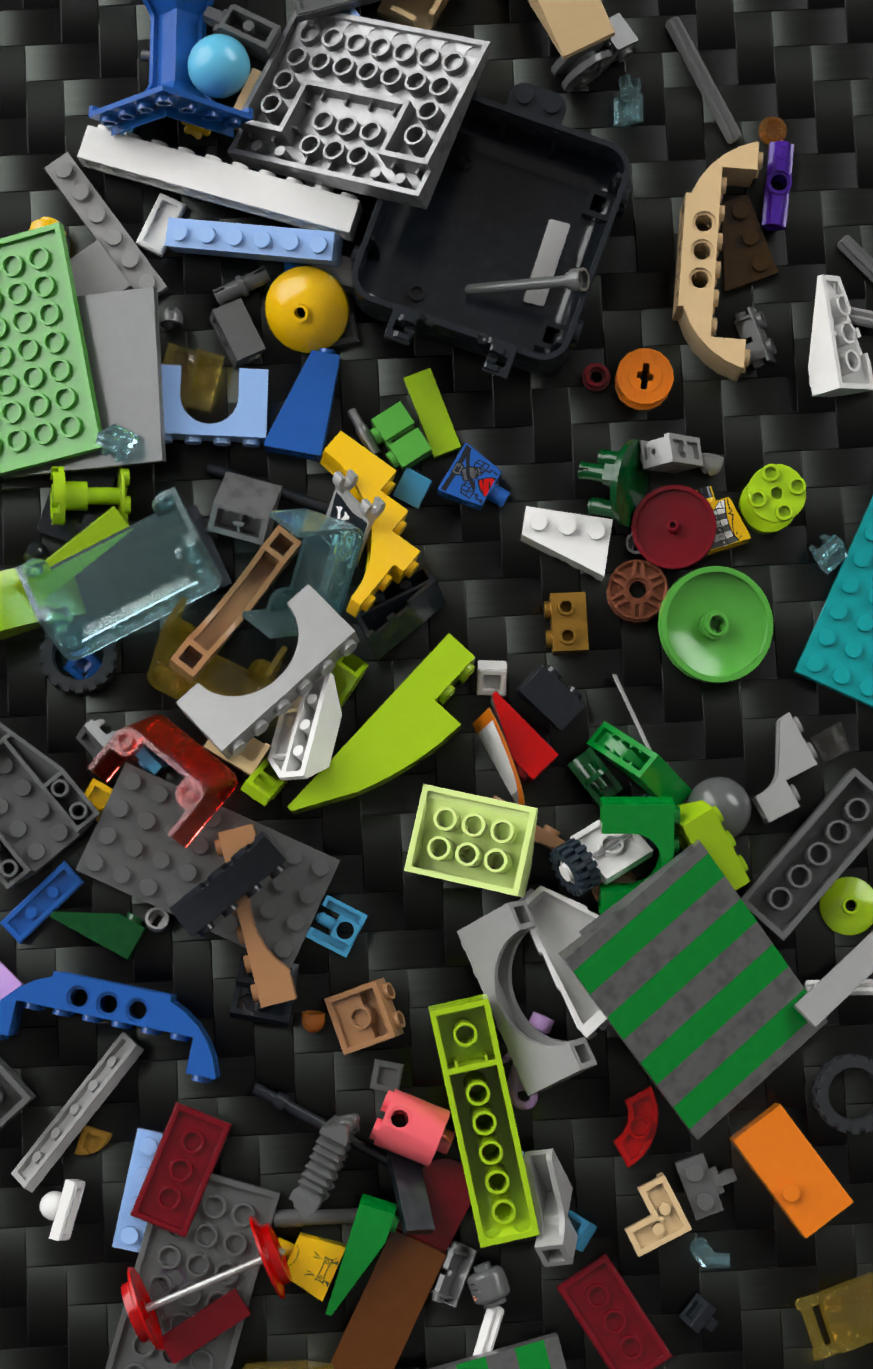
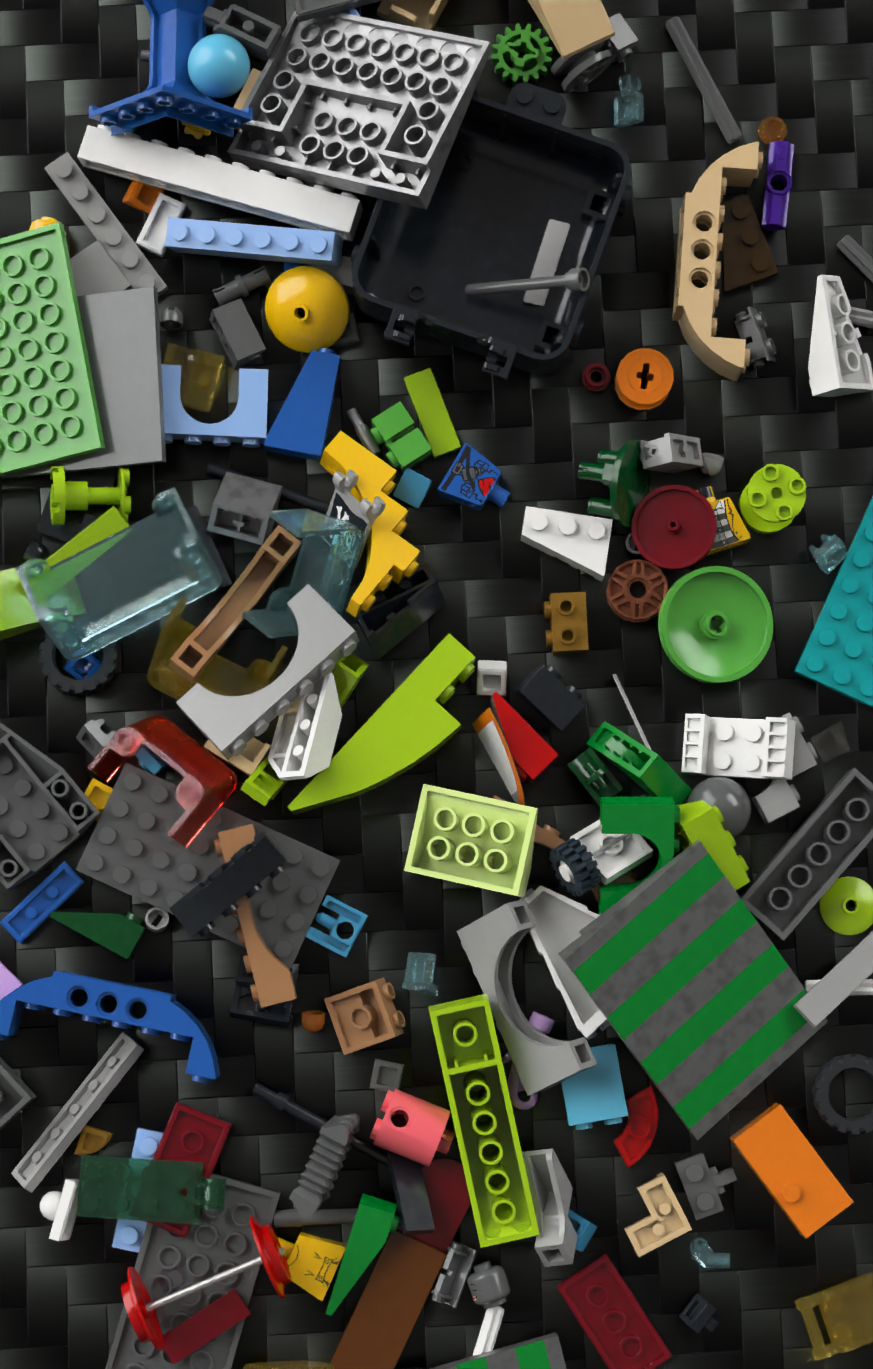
(116, 440): clear light blue tile -> none
(142, 196): none -> orange slope
(146, 1189): none -> clear green hinge
(420, 973): none -> clear light blue tile
(511, 51): none -> bright green gear
(596, 1092): none -> medium azure panel
(738, 747): none -> white plate

